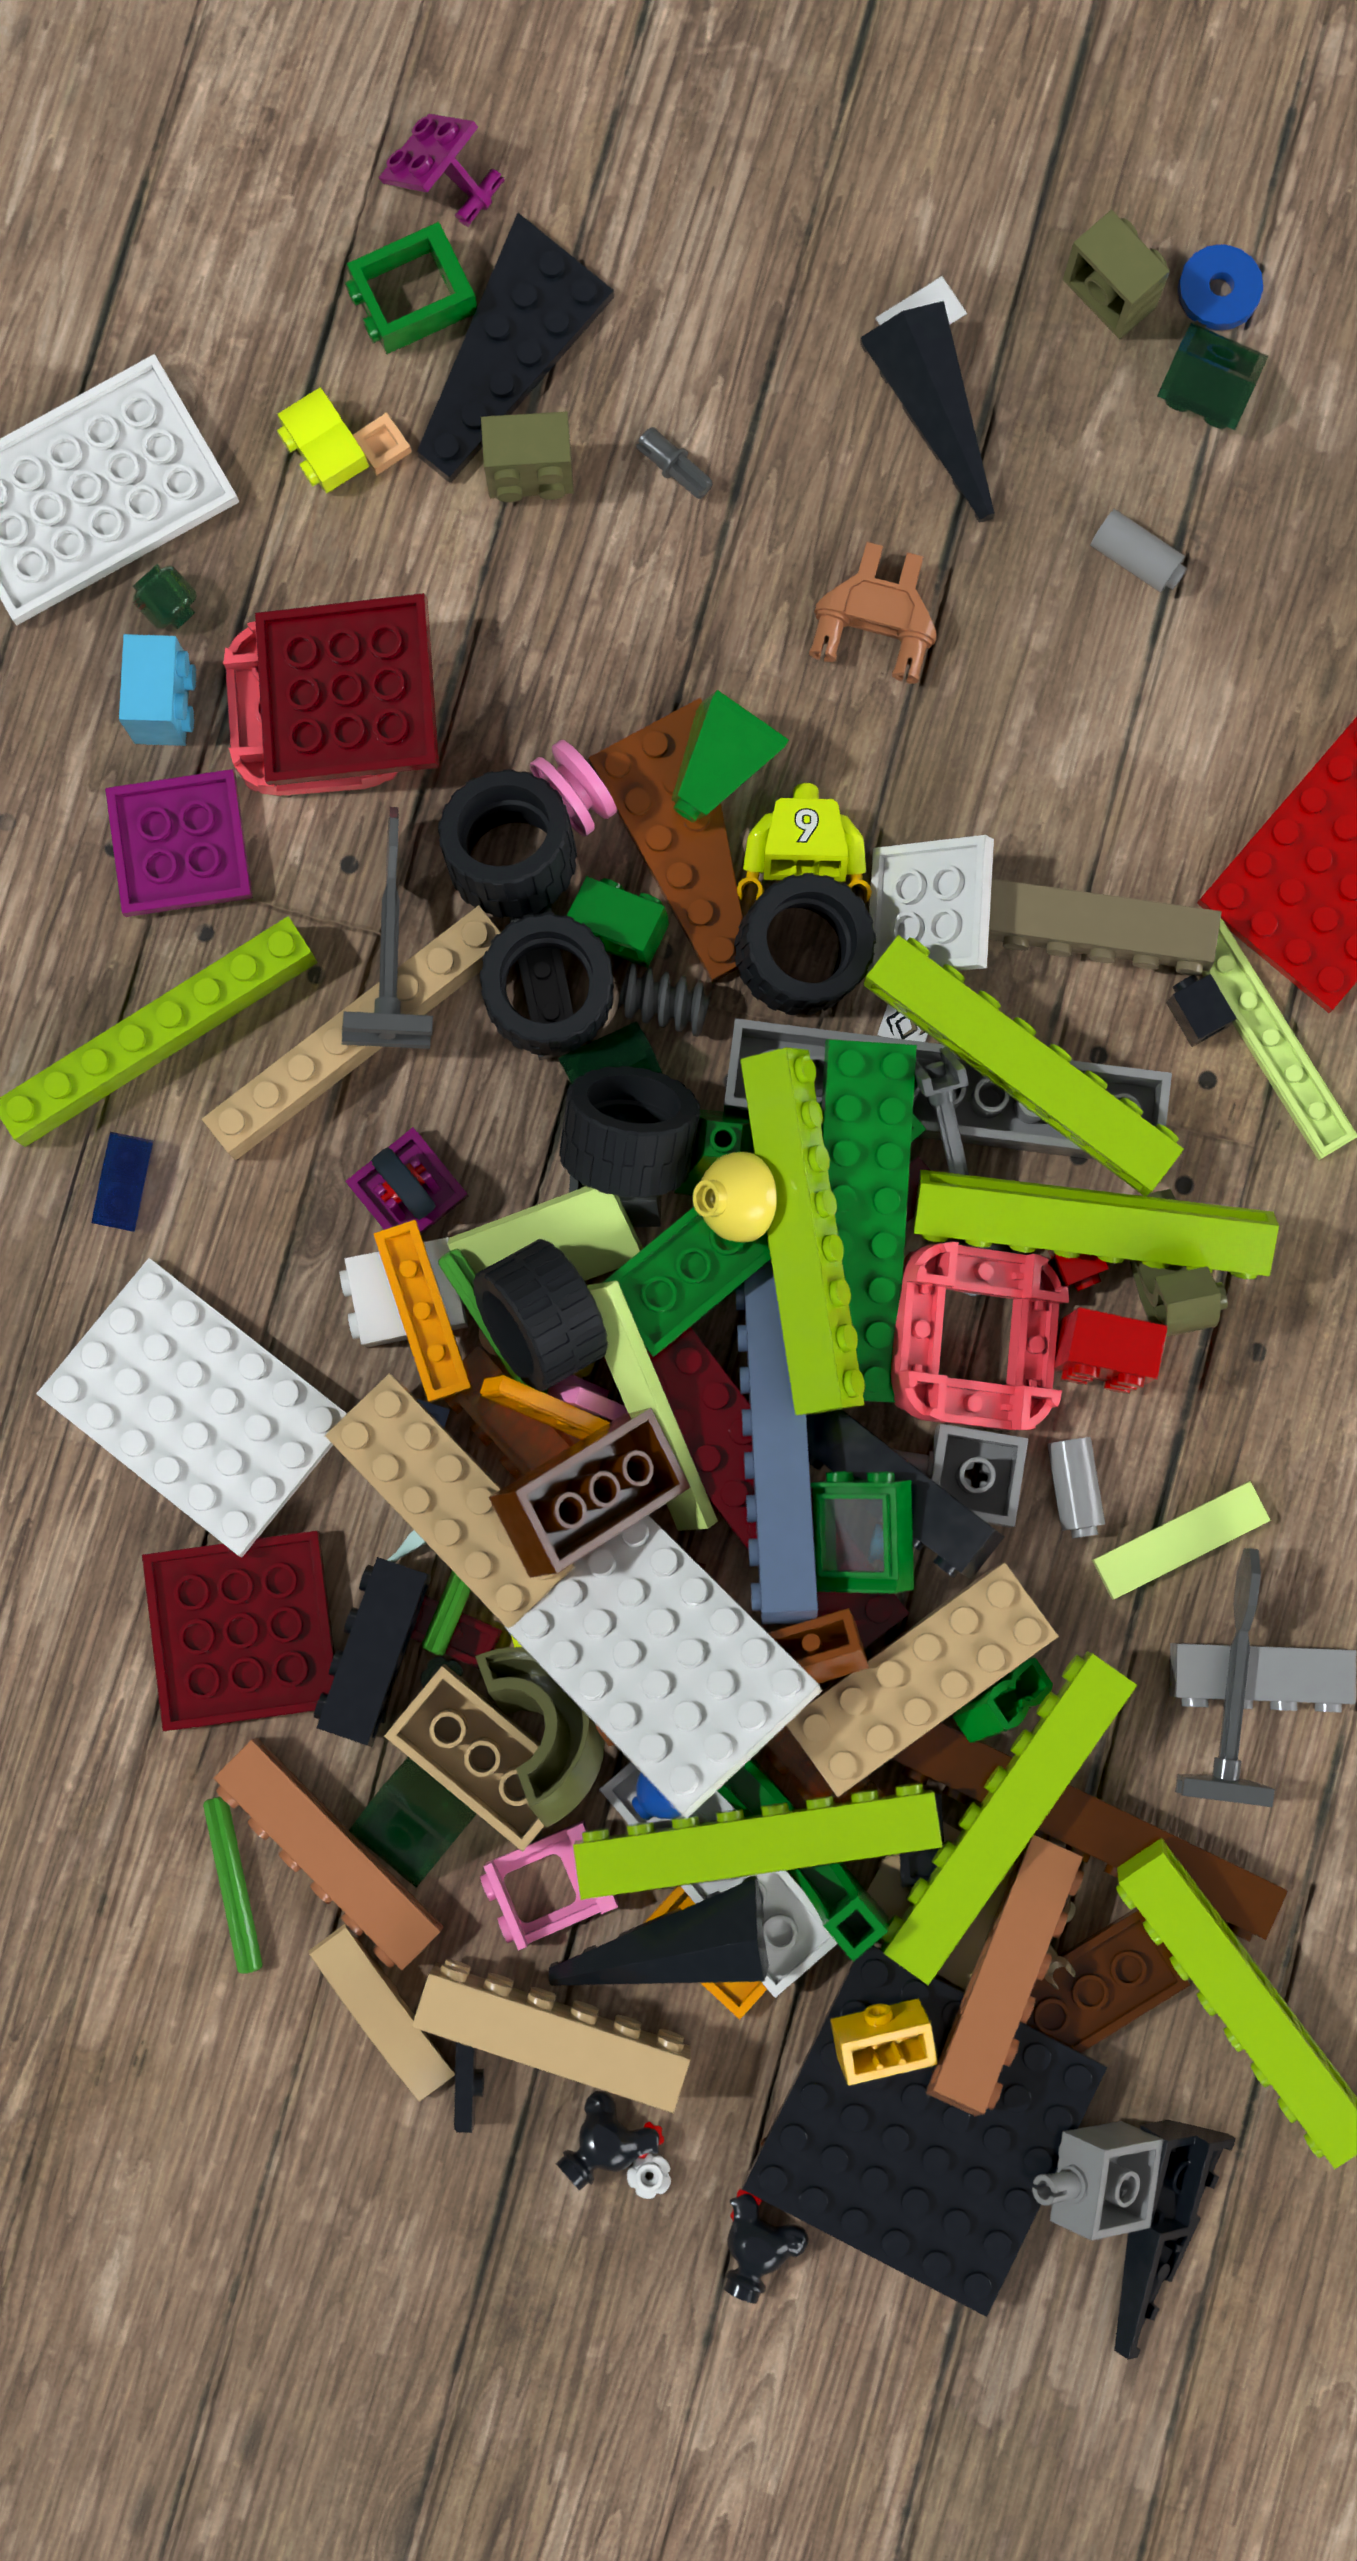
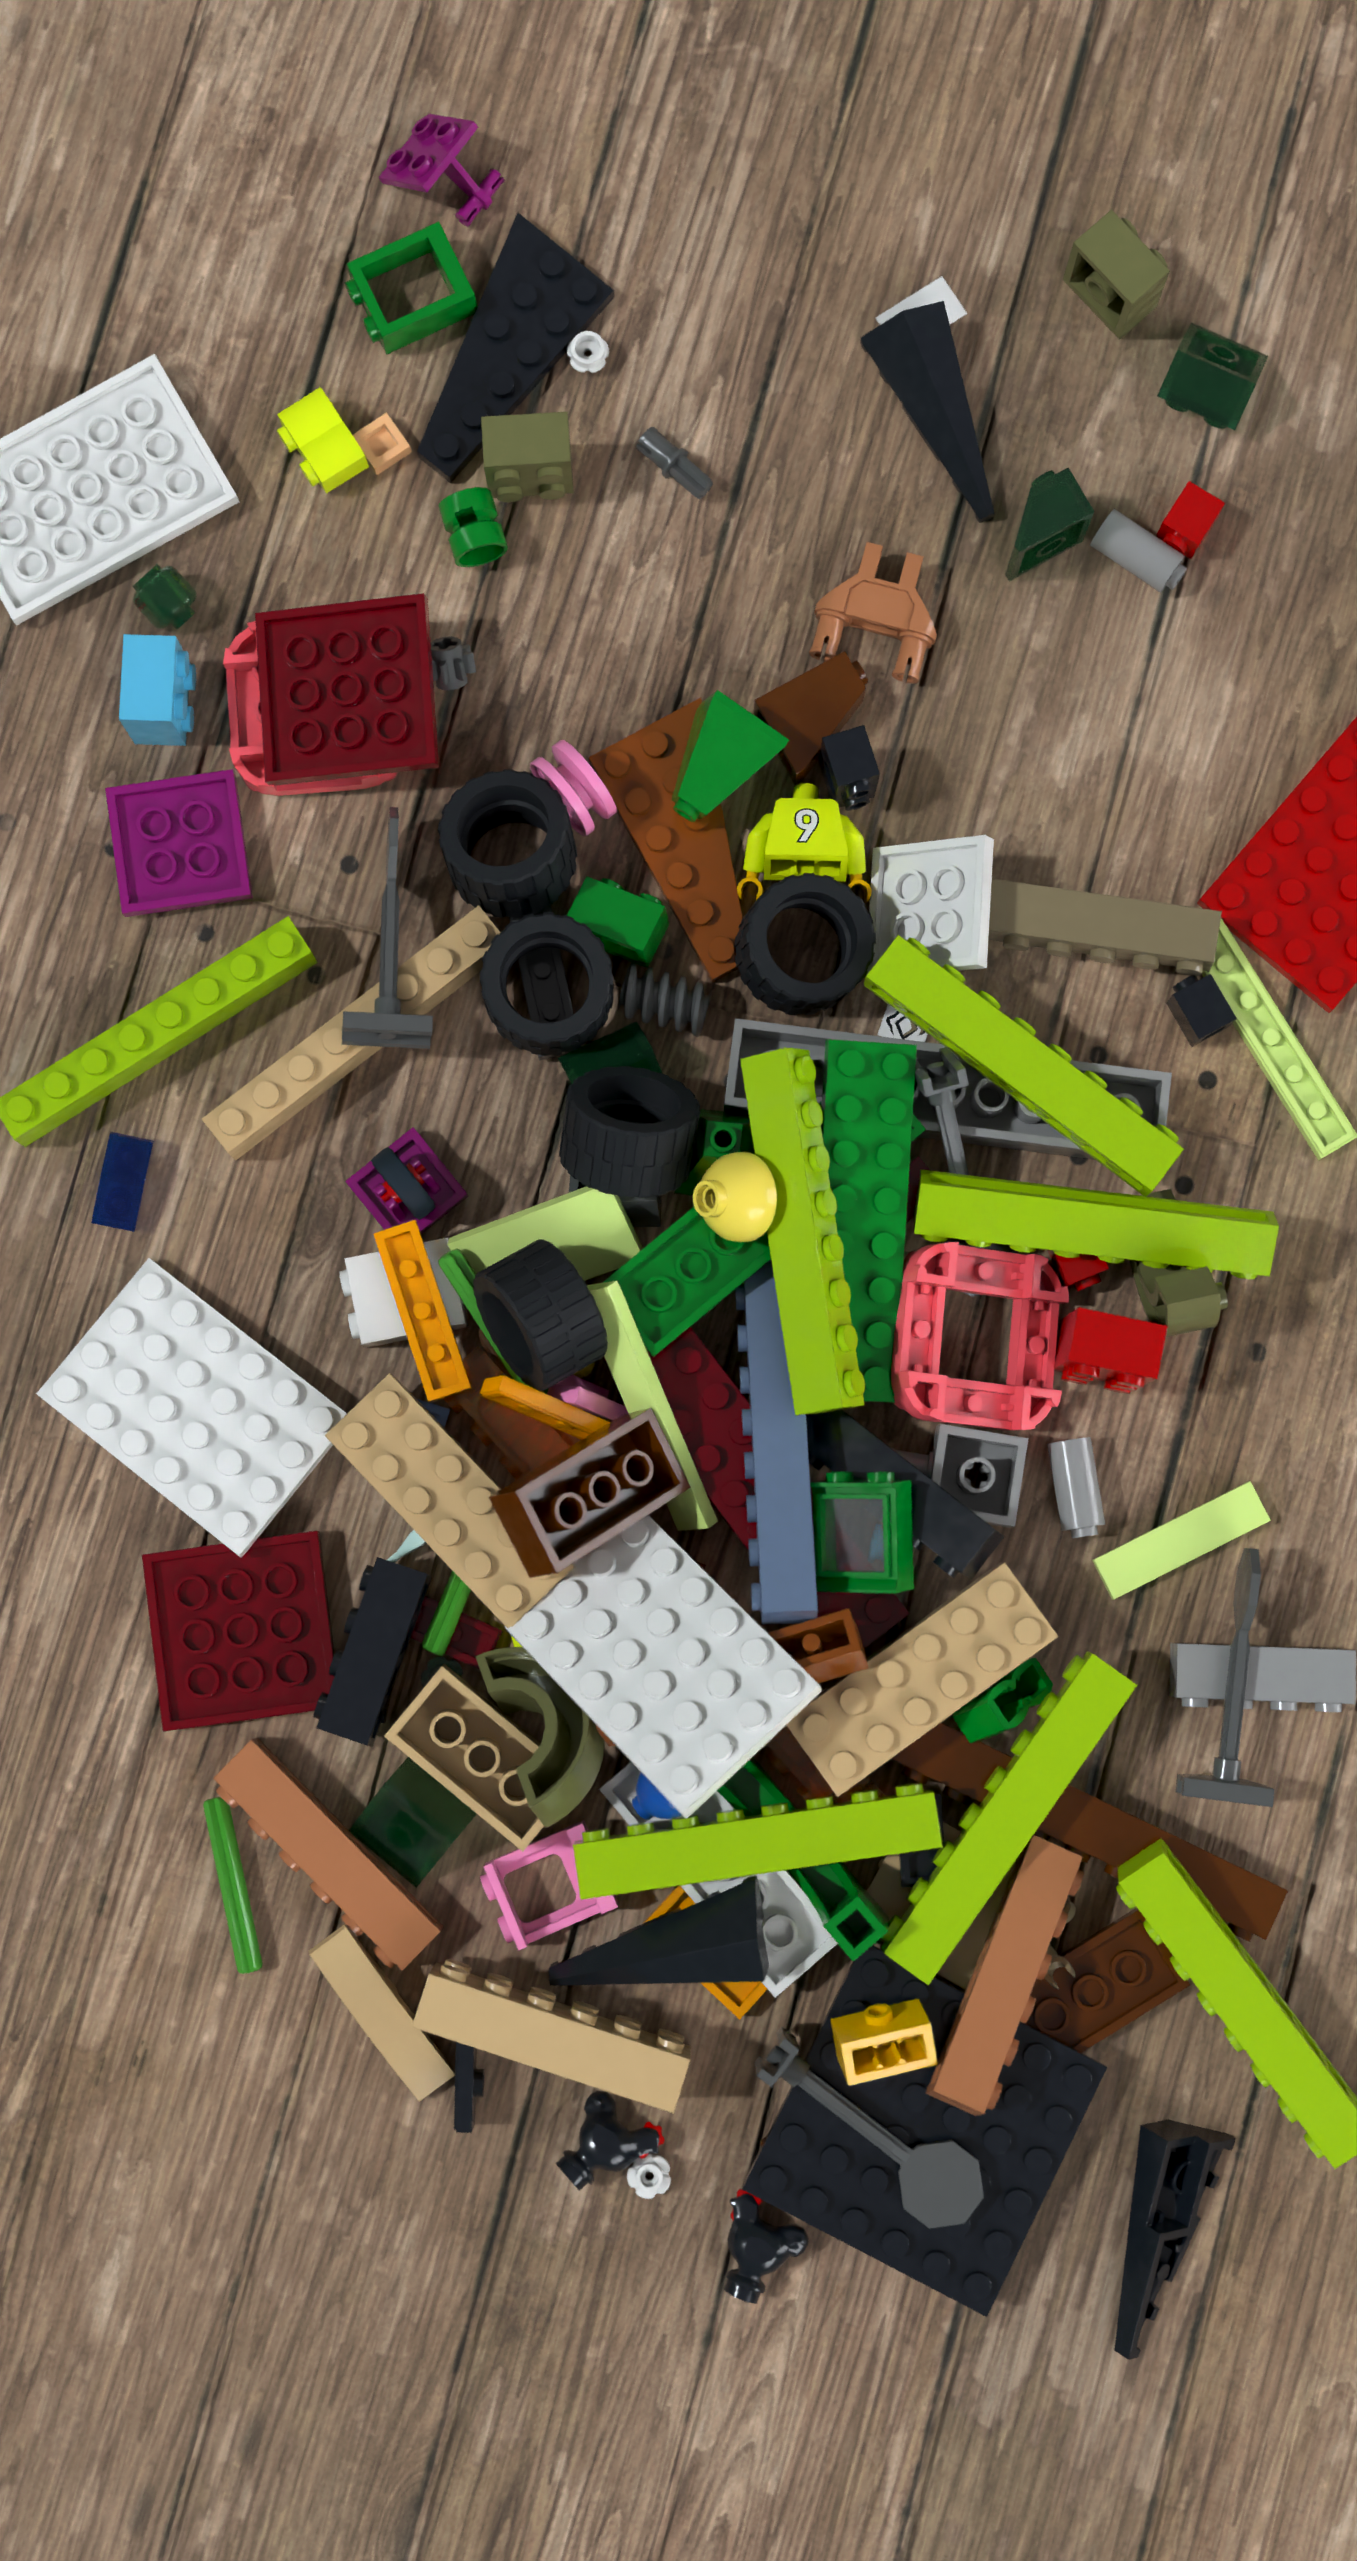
(451, 663): none -> dark grey gear
(471, 521): none -> green wheel
(587, 341): none -> white plate
(812, 708): none -> reddish brown slope
(849, 768): none -> black brick
(936, 2178): none -> dark grey piece
(1051, 522): none -> clear green slope
(1103, 2180): light grey brick -> none
(1190, 519): none -> red brick
(1224, 264): blue tile -> none

